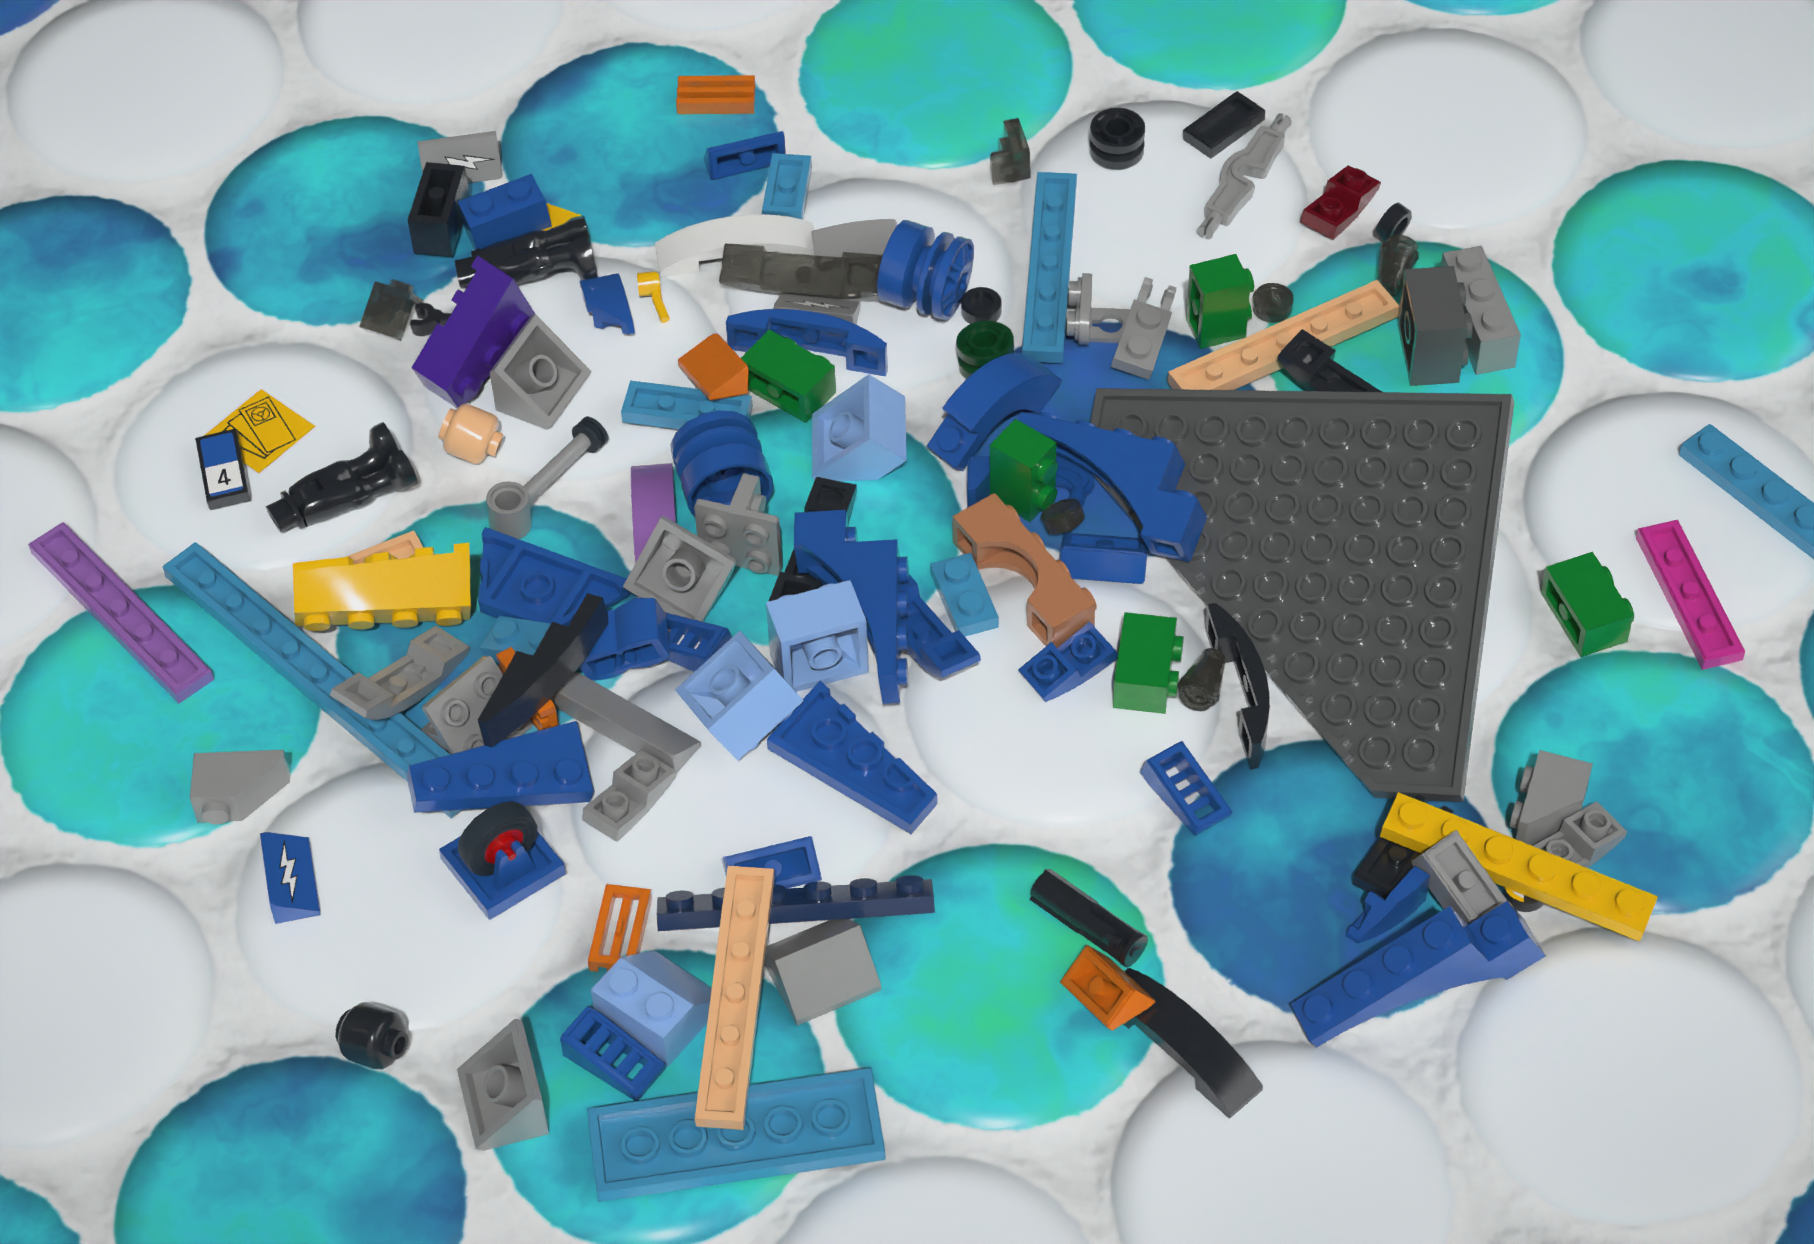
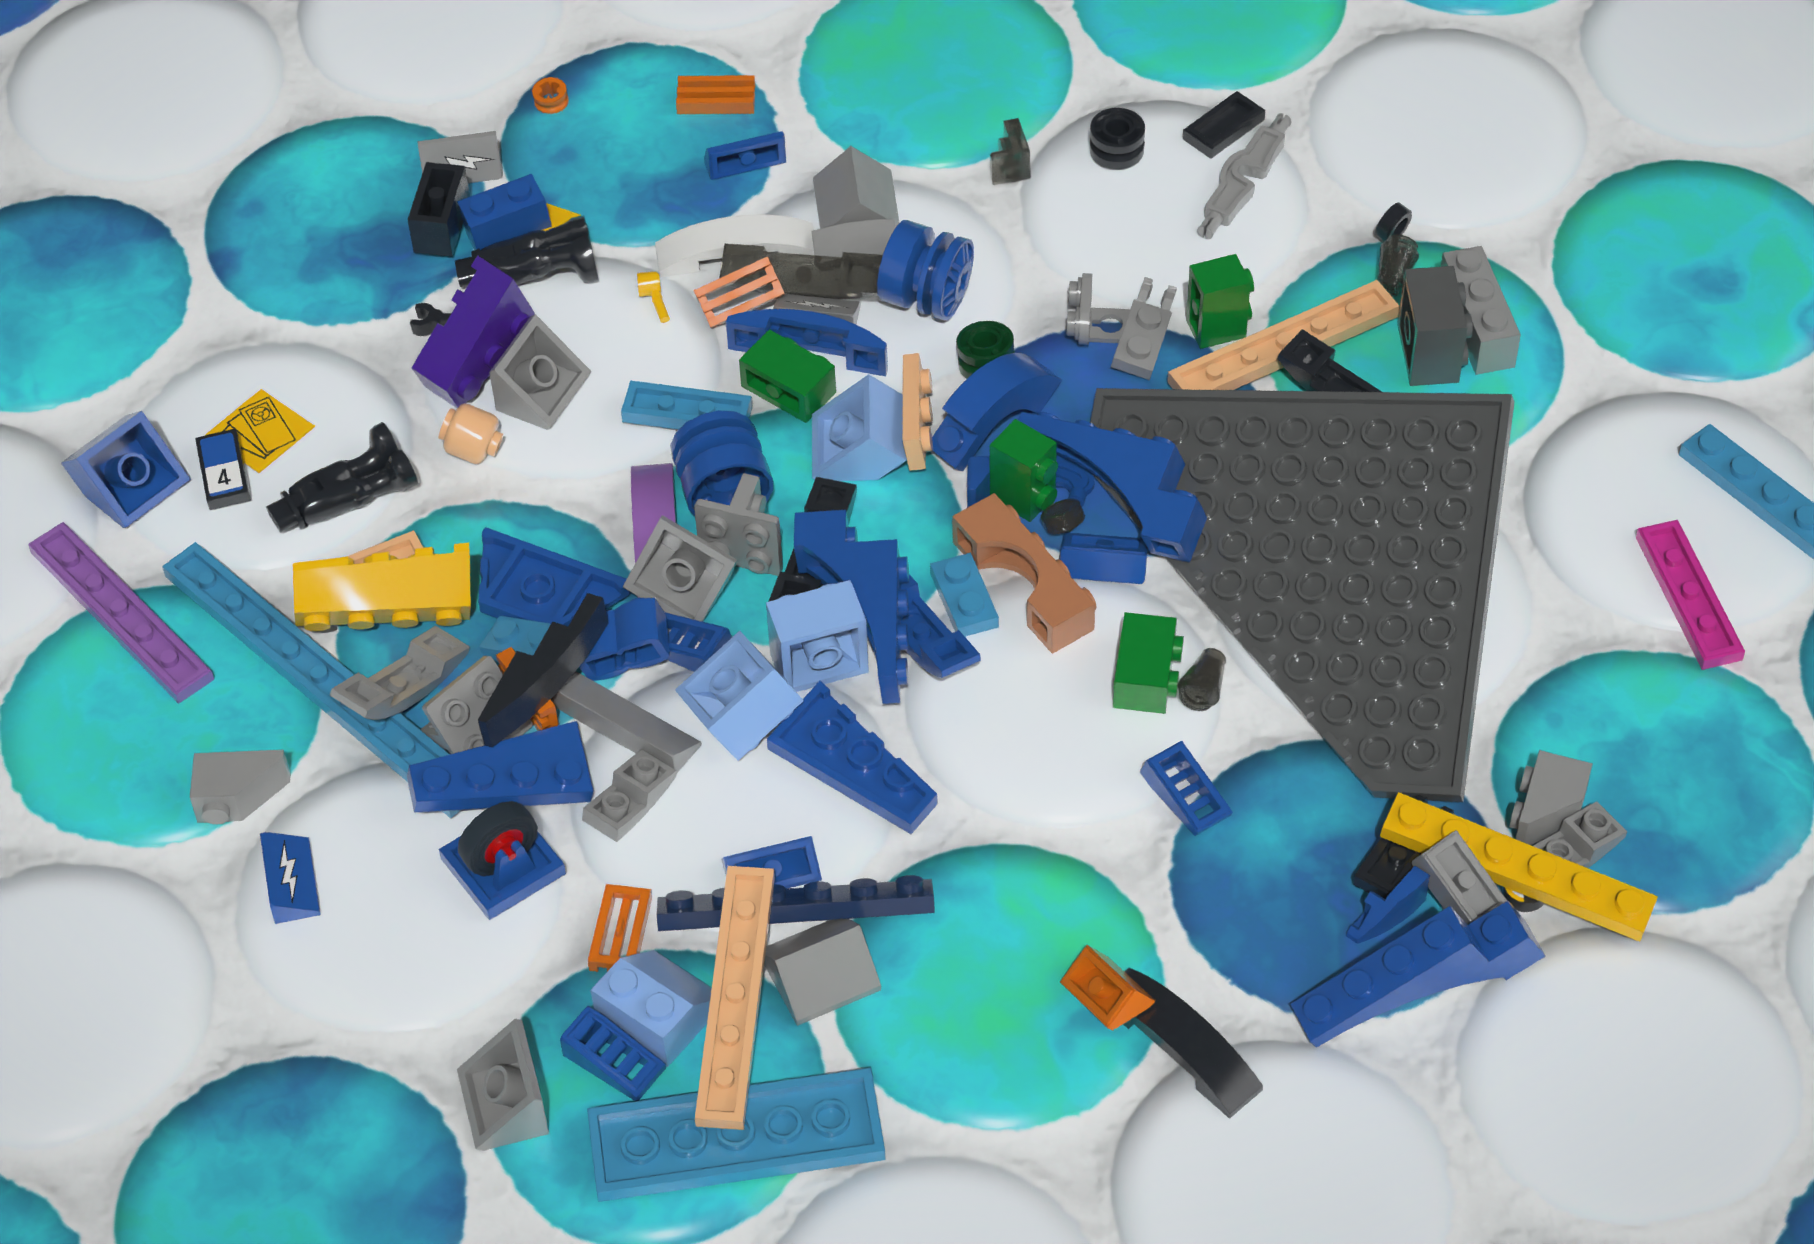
(126, 469): none -> blue slope
(371, 1035): black head -> none
(389, 309): clear smoke bracket -> none
(511, 502): light grey piece -> none
(550, 86): none -> orange bush
(607, 302): blue slope -> none
(708, 306): none -> orange tile
(715, 368): orange slope -> none
(787, 185): dark azure plate -> none
(854, 190): none -> light grey slope
(916, 411): none -> light nougat plate
(981, 305): black tile -> none
(1050, 267): dark azure plate -> none
(1070, 665): blue slope -> none
(1088, 918): black piece -> none
(1232, 640): black slope -> none
(1272, 302): clear smoke tile -> none
(1341, 203): dark red slope -> none
(1587, 604): green brick -> none

